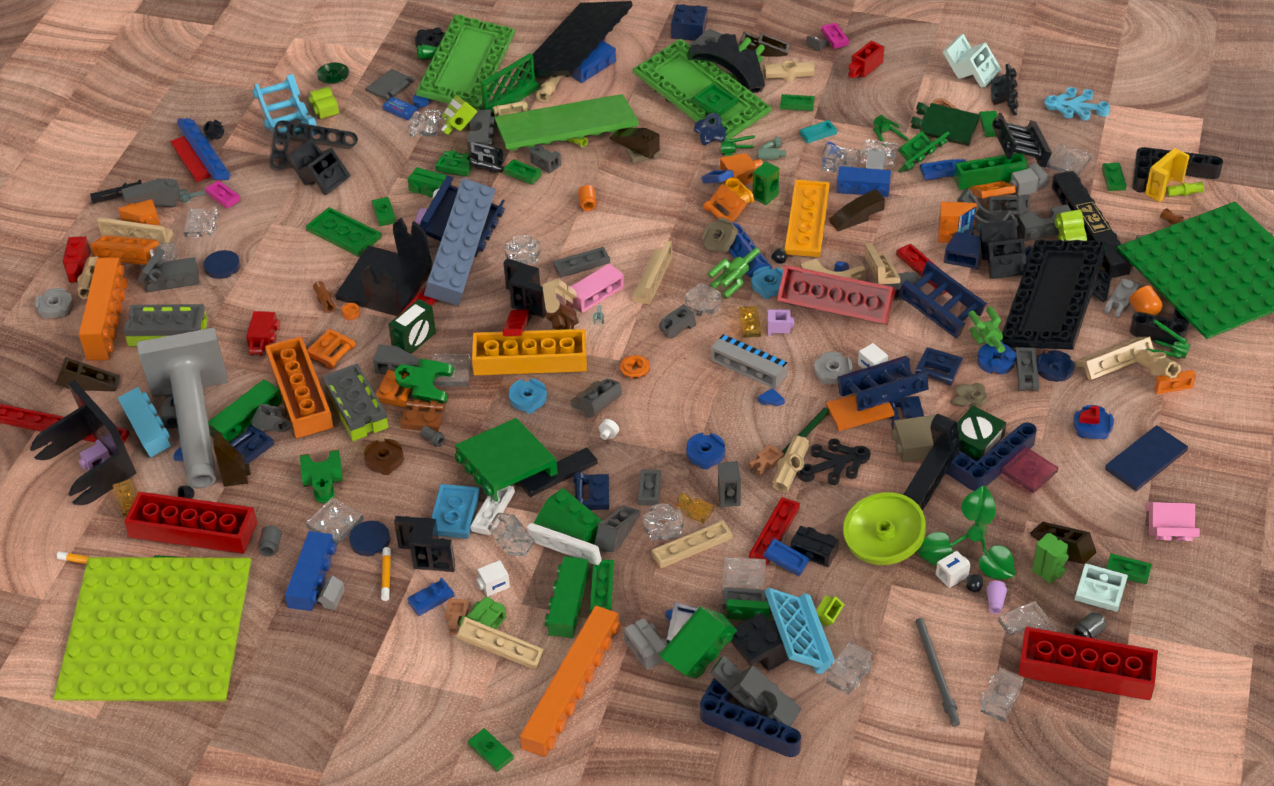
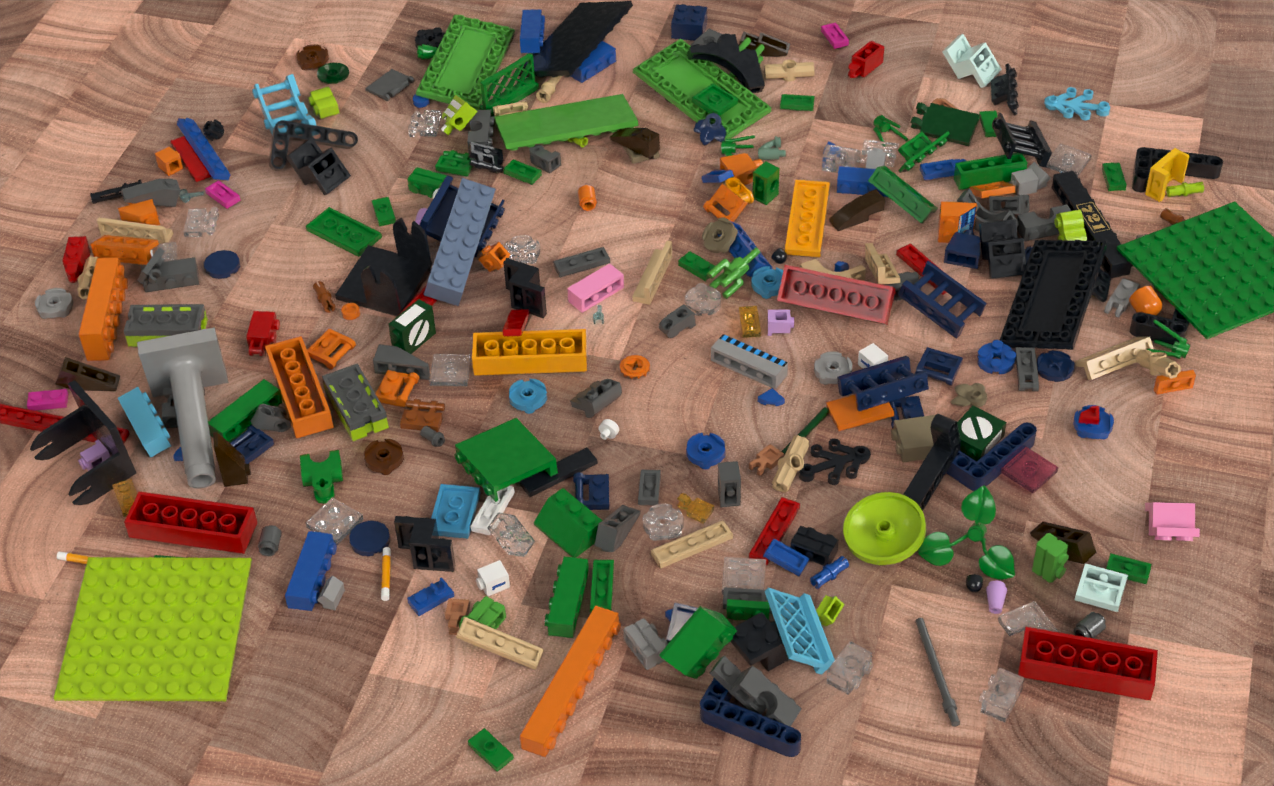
(47, 399): none -> dark pink plate
(169, 161): none -> orange brick
(185, 492): black hinge -> none
(306, 60): none -> reddish brown plate
(399, 108): blue tile -> none
(421, 379): green piece -> none
(494, 256): none -> orange brick
(532, 31): none -> blue brick
(559, 304): hips -> none
(564, 543): white tile -> none
(696, 265): none -> green plate
(816, 42): dark grey slope -> none
(818, 131): teal tile -> none
(829, 572): none -> blue pin
(902, 193): none -> green fence
(953, 569): white brick -> none
(988, 330): bright green plant -> none
(1146, 458): dark blue tile -> none

